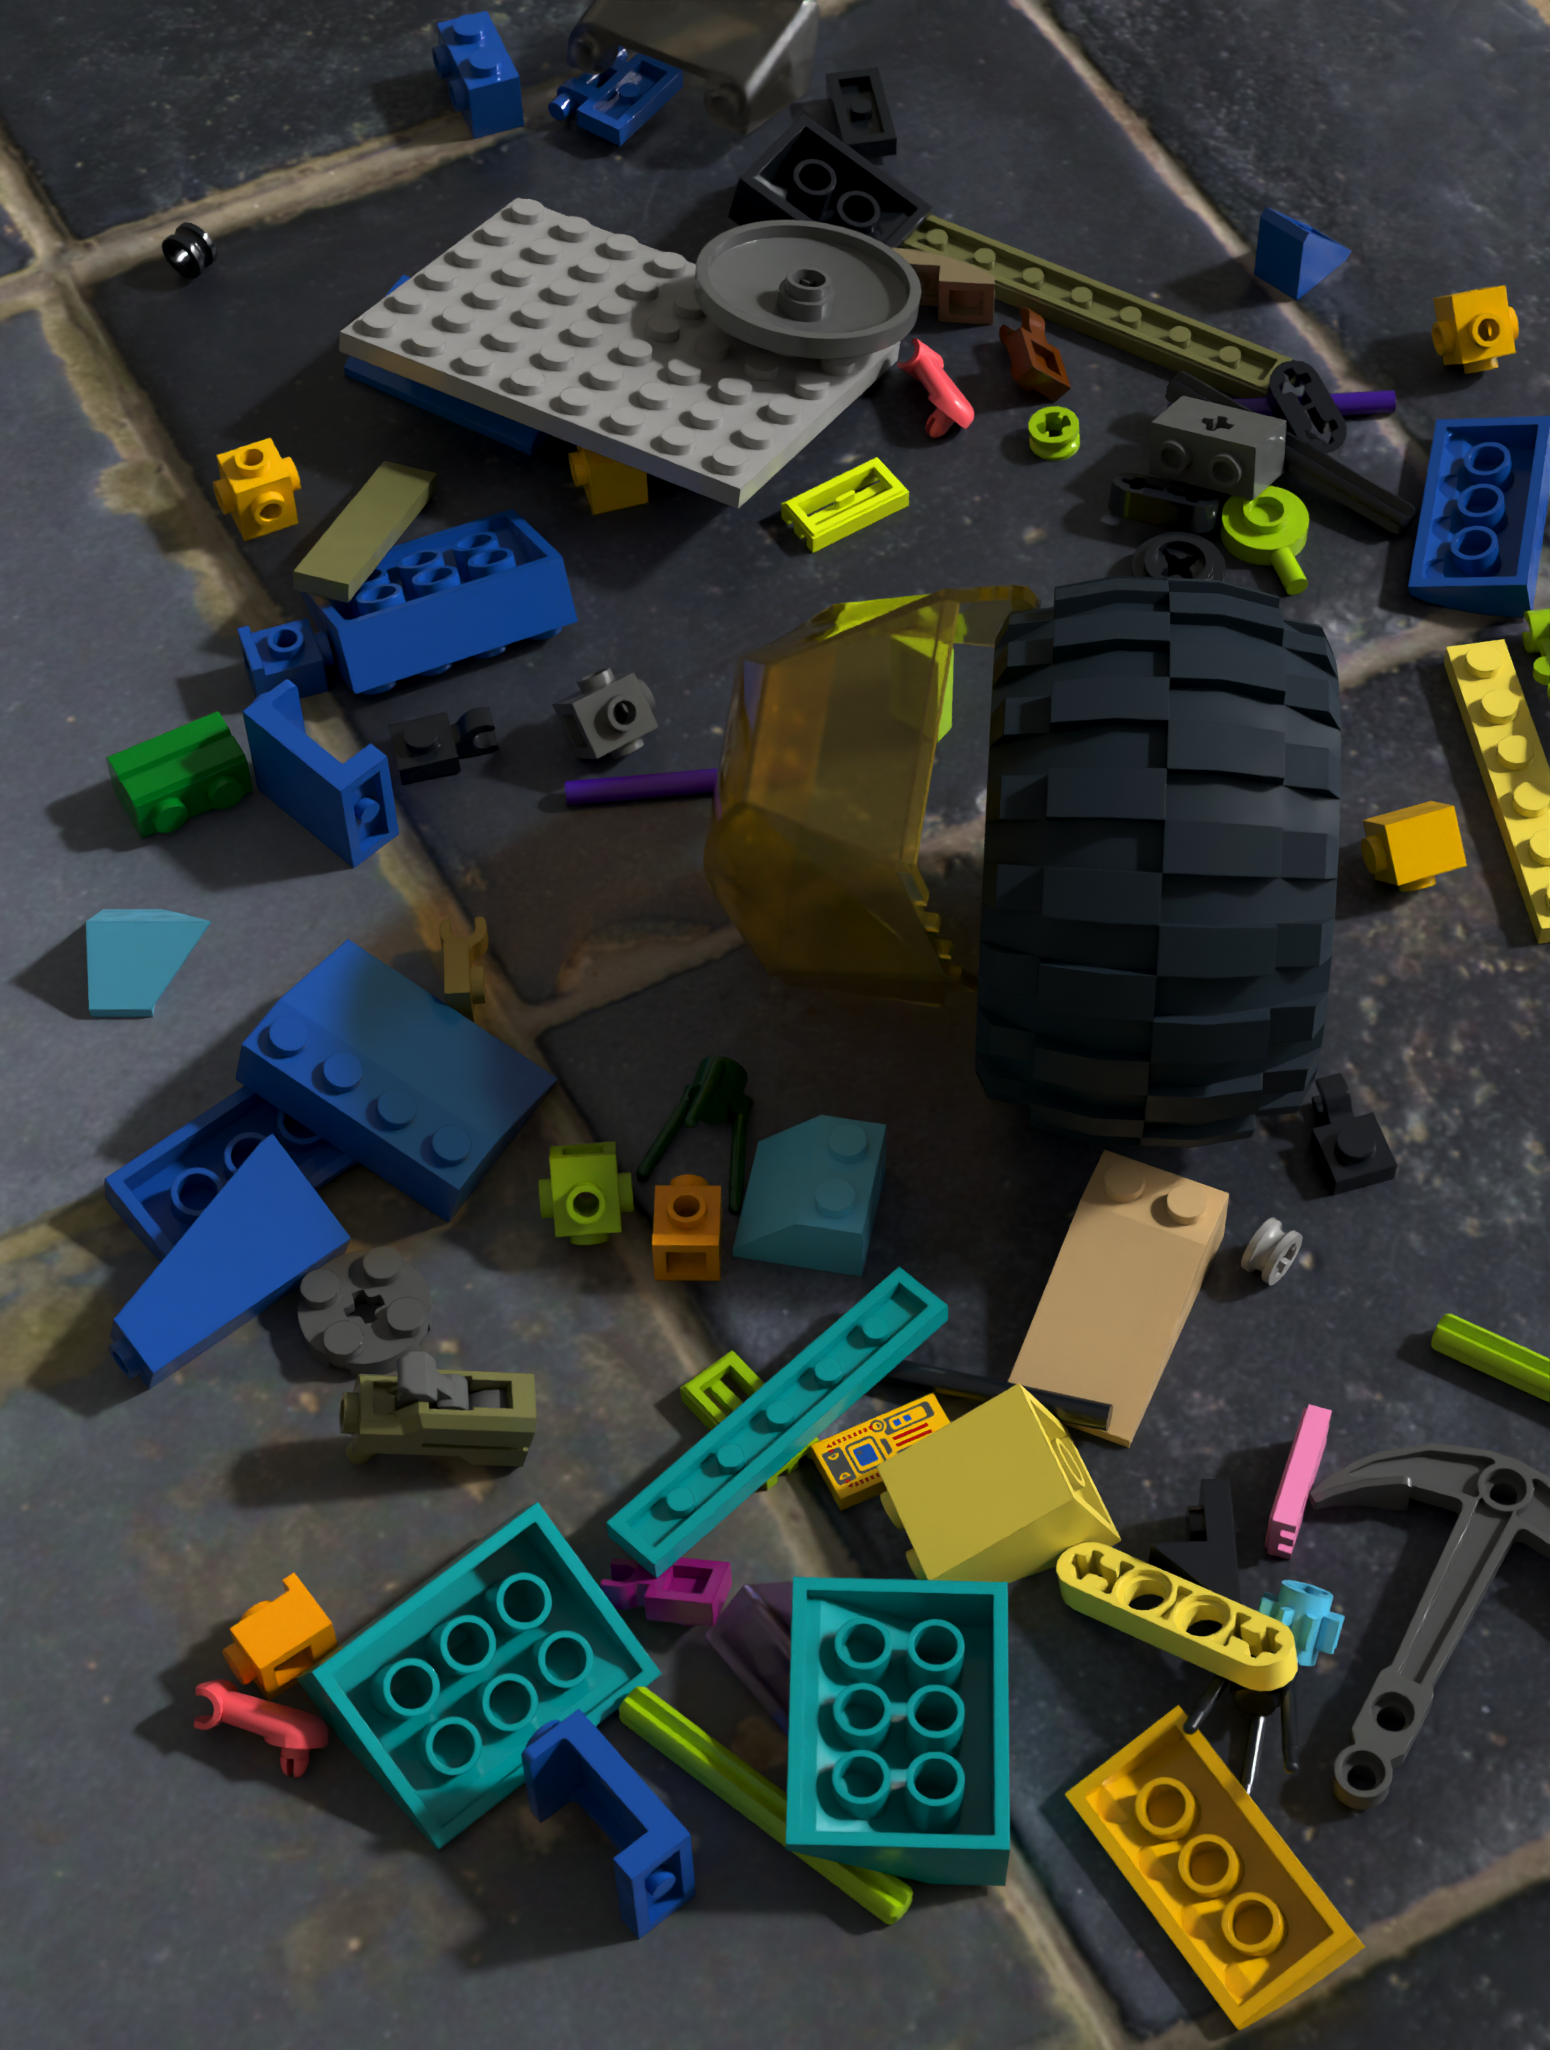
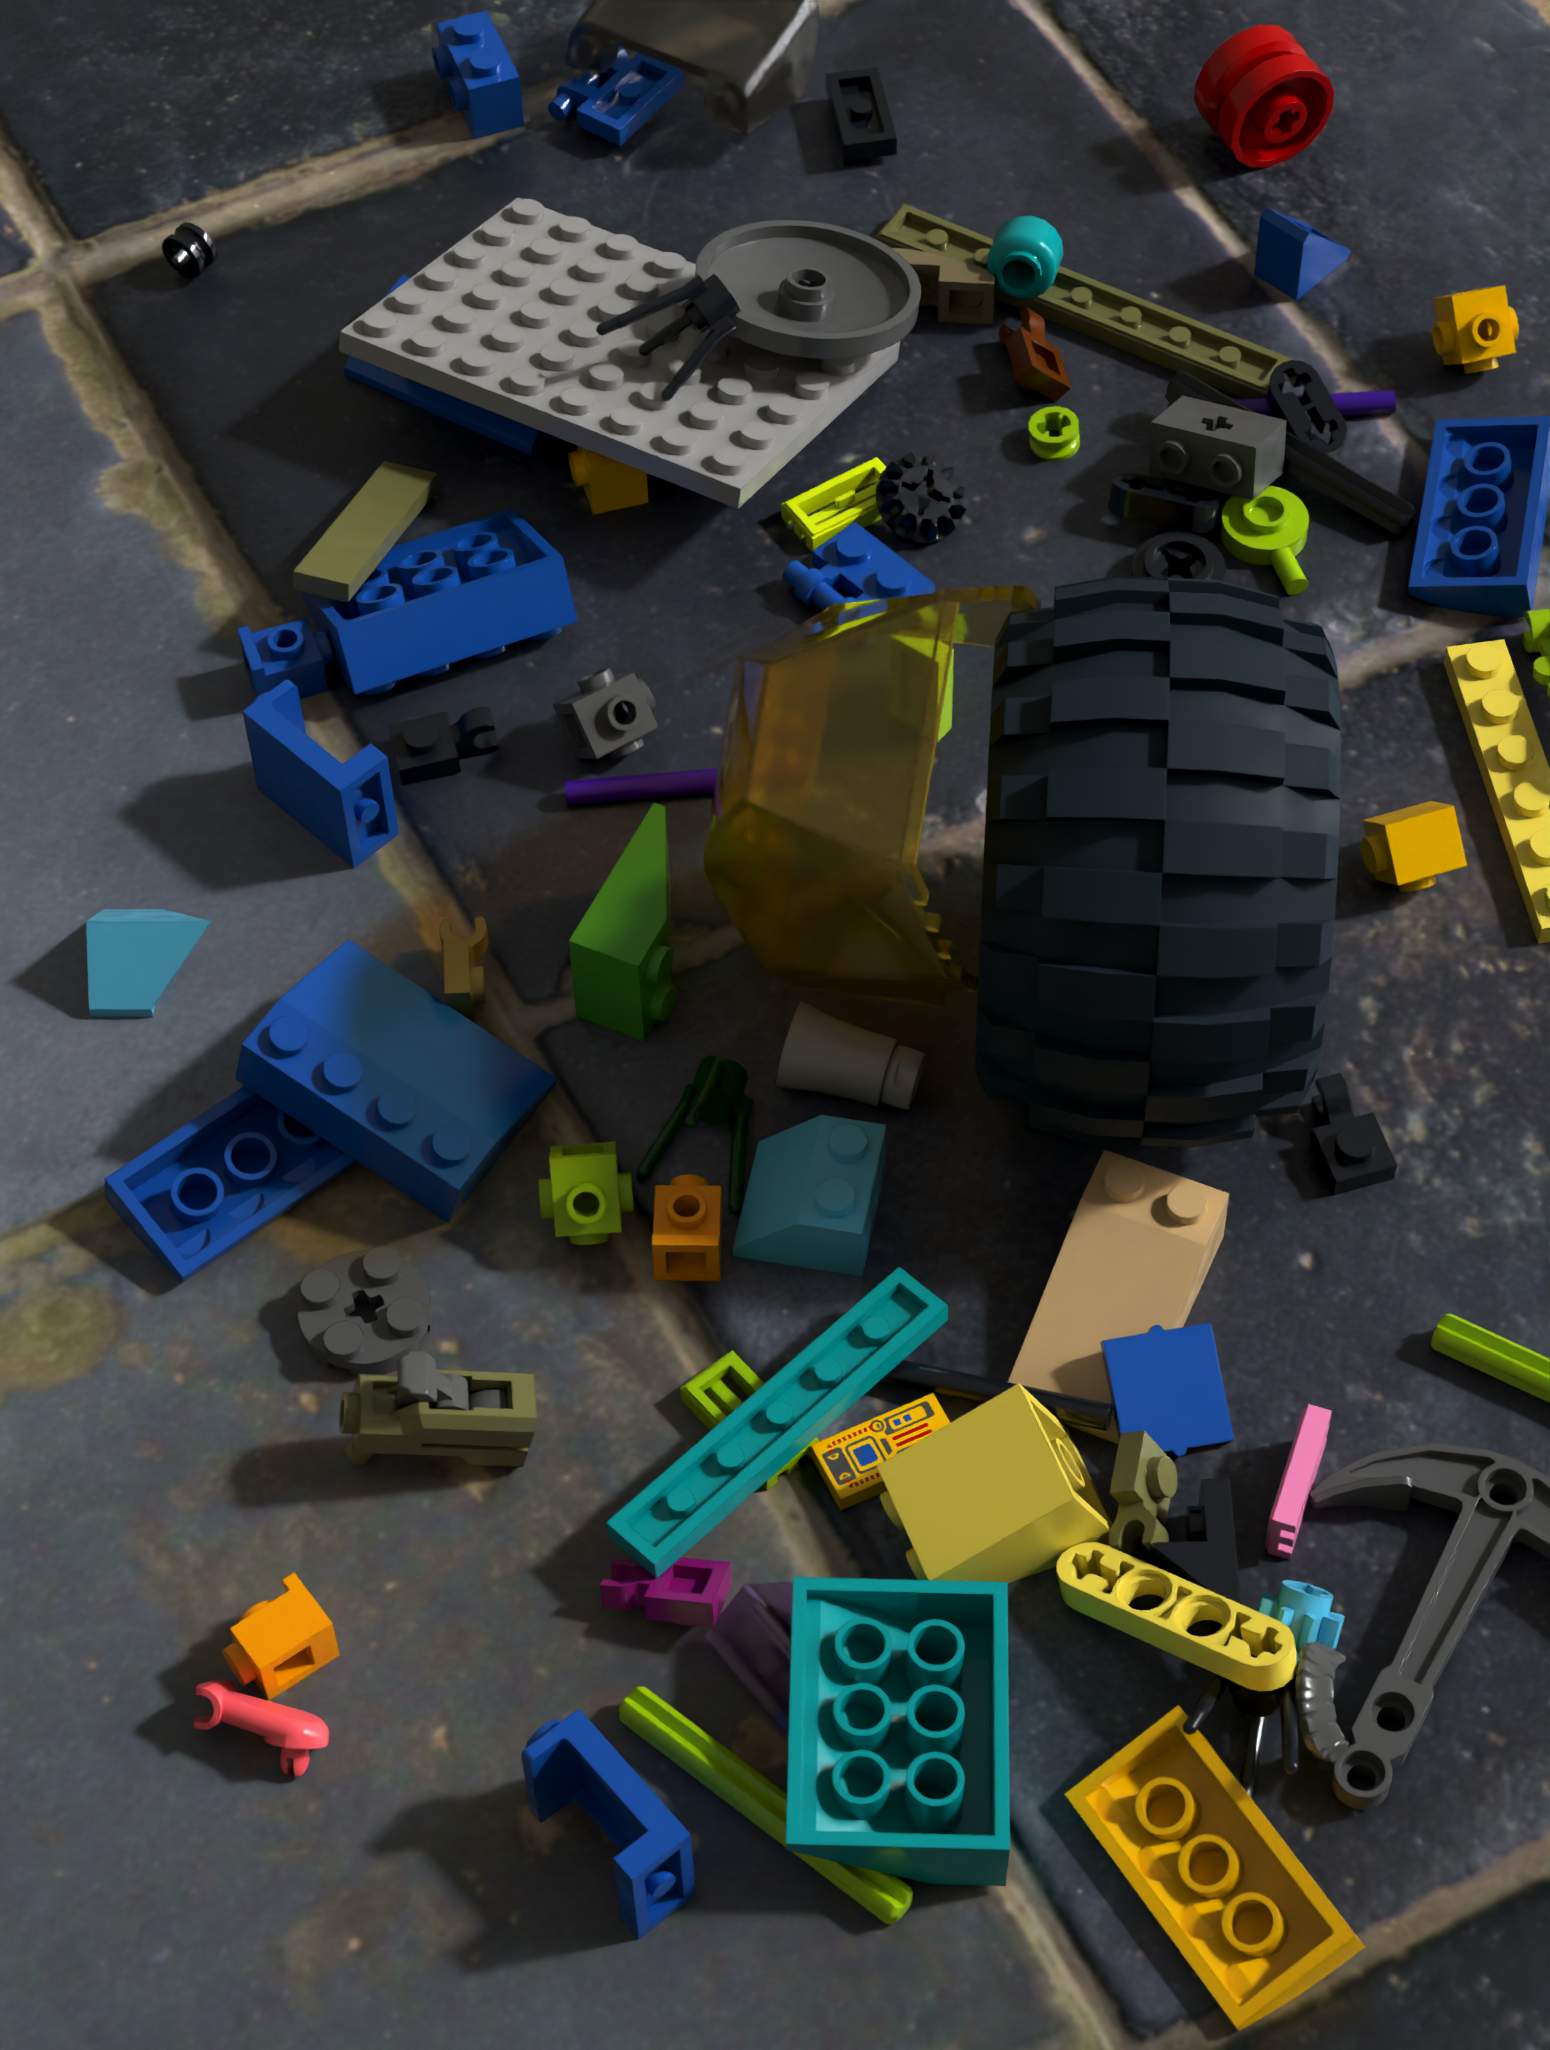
(180, 775): green brick -> none
(228, 1266): blue slope -> none
(257, 488): yellow brick -> none
(472, 1667): teal slope -> none
(624, 939): none -> bright green slope
(707, 307): none -> black plant
(825, 181): black slope -> none
(847, 1061): none -> light grey plant
(859, 567): none -> blue plate
(900, 508): none -> black gear
(951, 404): coral piece -> none
(1025, 257): none -> teal head
(1143, 1487): none -> olive plate
(1169, 1387): none -> blue piece
(1263, 96): none -> red wheel
(1271, 1251): light grey bush -> none
(1315, 1698): none -> dark grey piece

